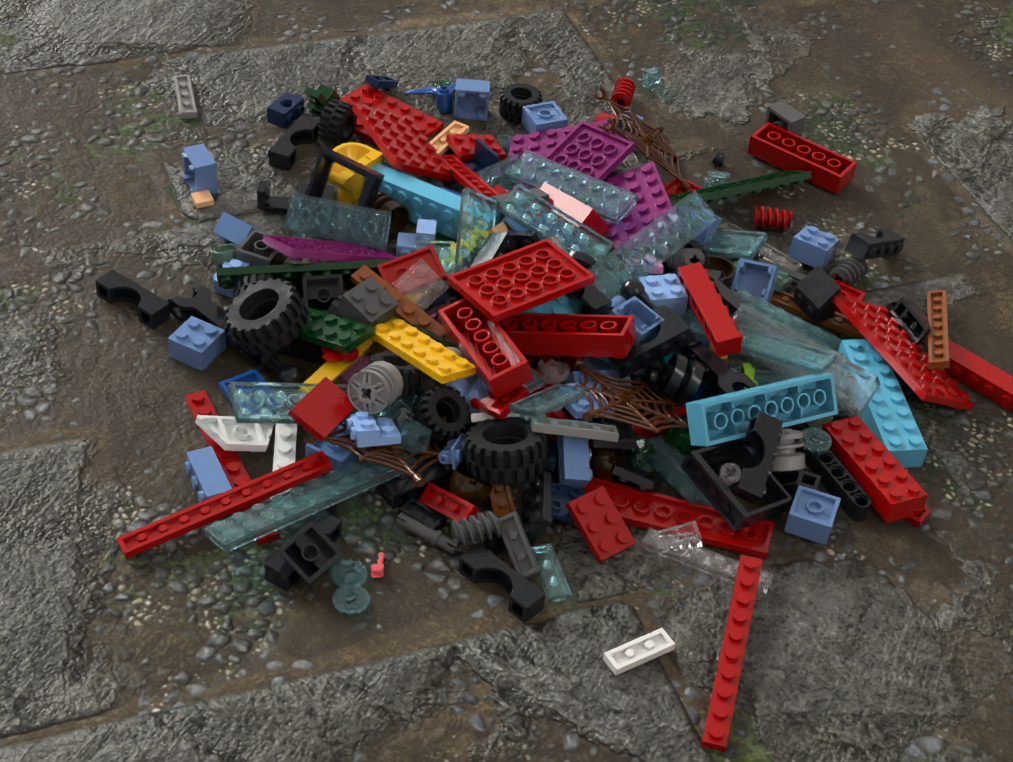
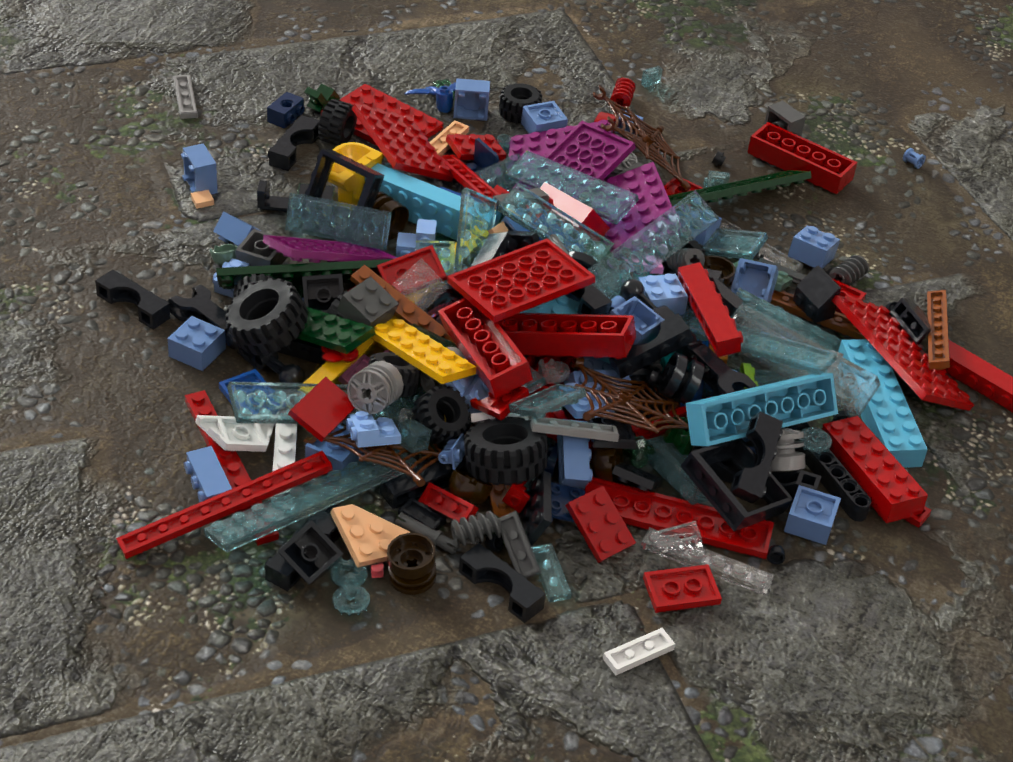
(365, 534): none -> light nougat plate
(381, 81): dark blue plate -> none
(411, 563): none -> dark brown wheel
(516, 497): none -> red bracket
(682, 588): none -> red plate
(730, 474): clear cone -> none
(732, 654): red plate -> none
(769, 218): red piece -> none
(776, 554): none -> black hinge
(869, 247): black arch -> none
(914, 158): none -> medium blue bush

